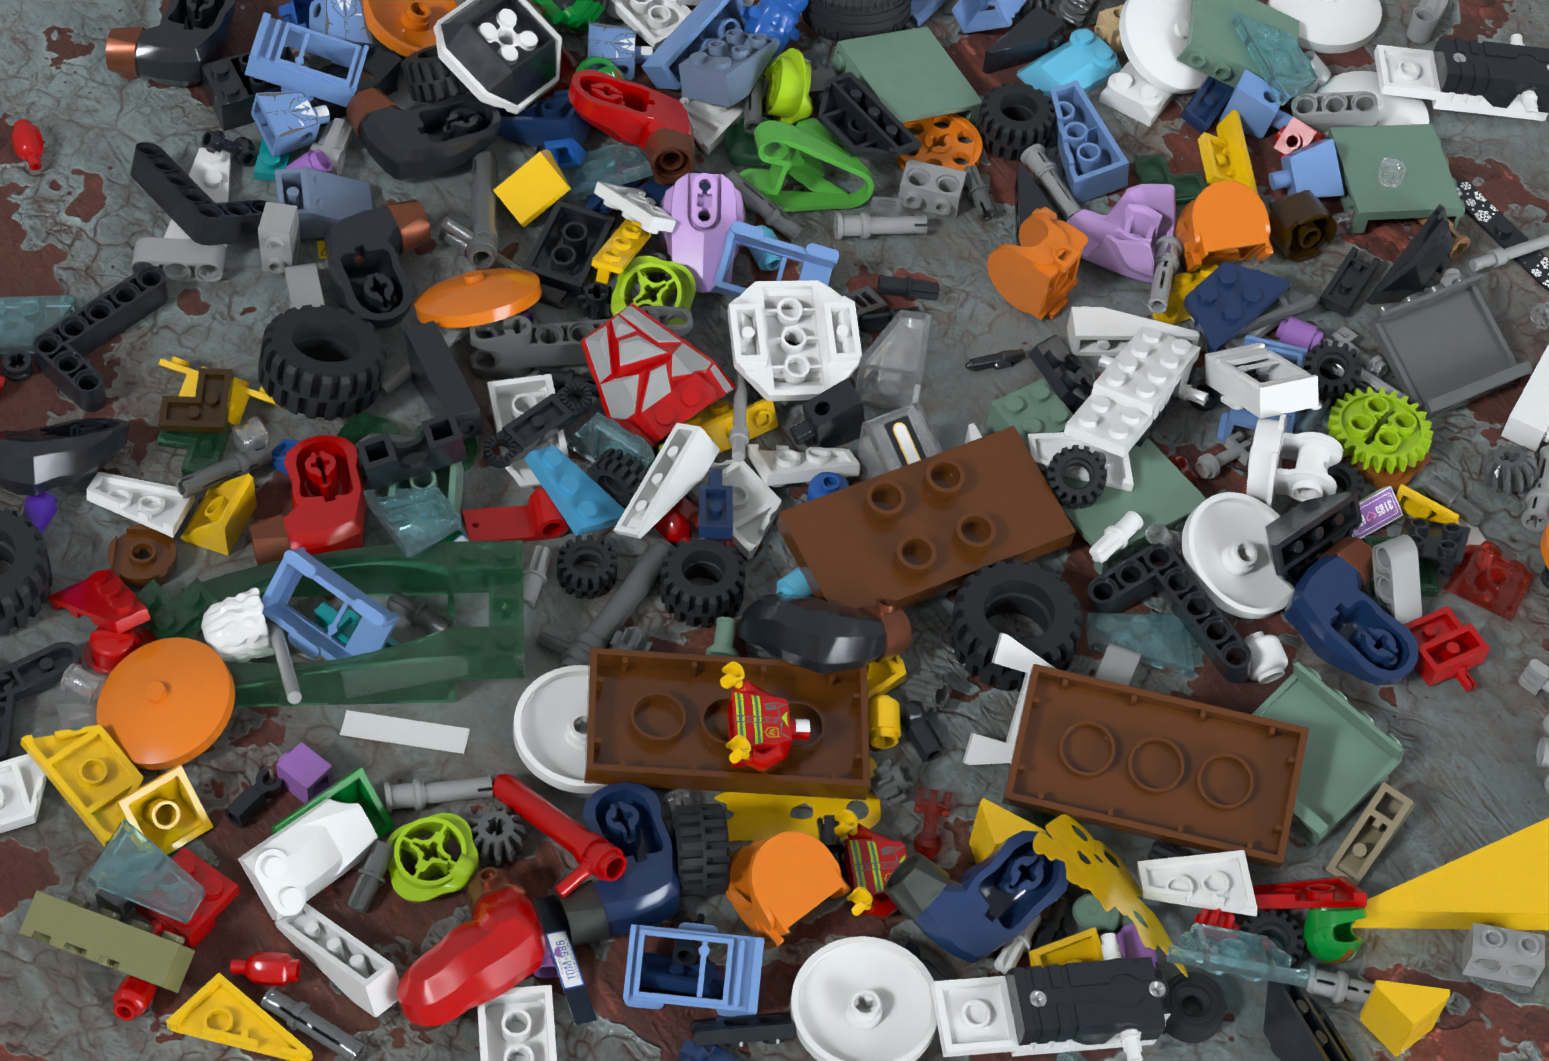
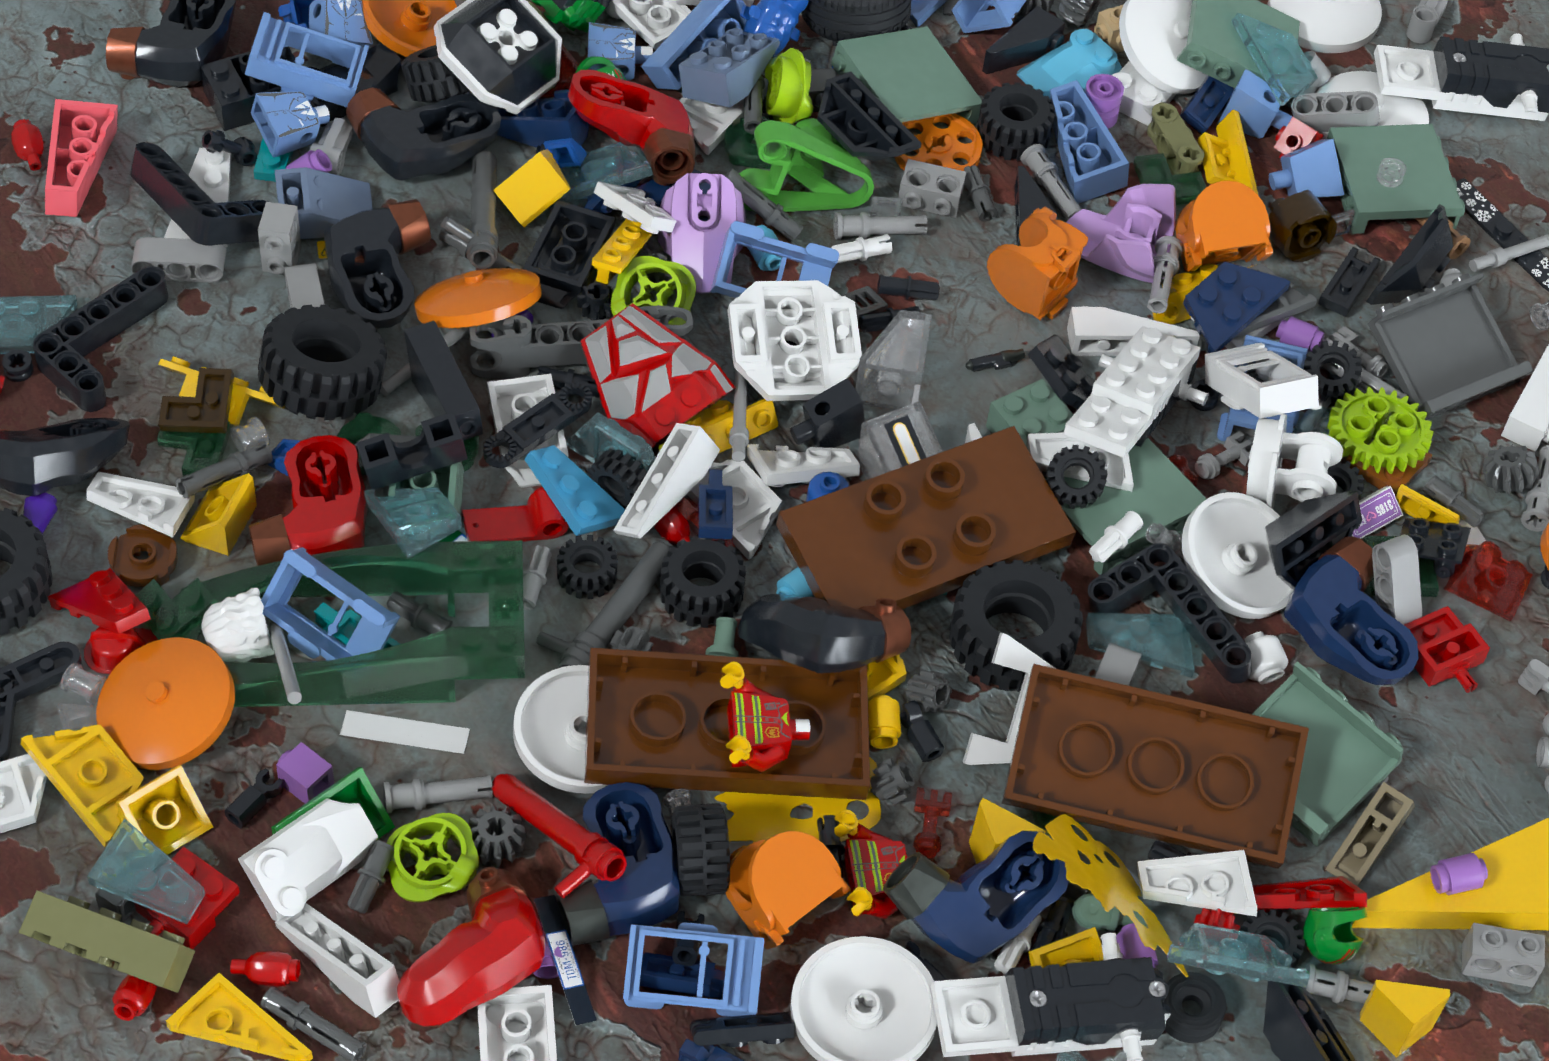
(76, 151): none -> coral wedge
(863, 248): none -> white axle
(1106, 96): none -> medium lavender wheel
(1174, 140): none -> olive piece
(1459, 874): none -> medium lavender brick

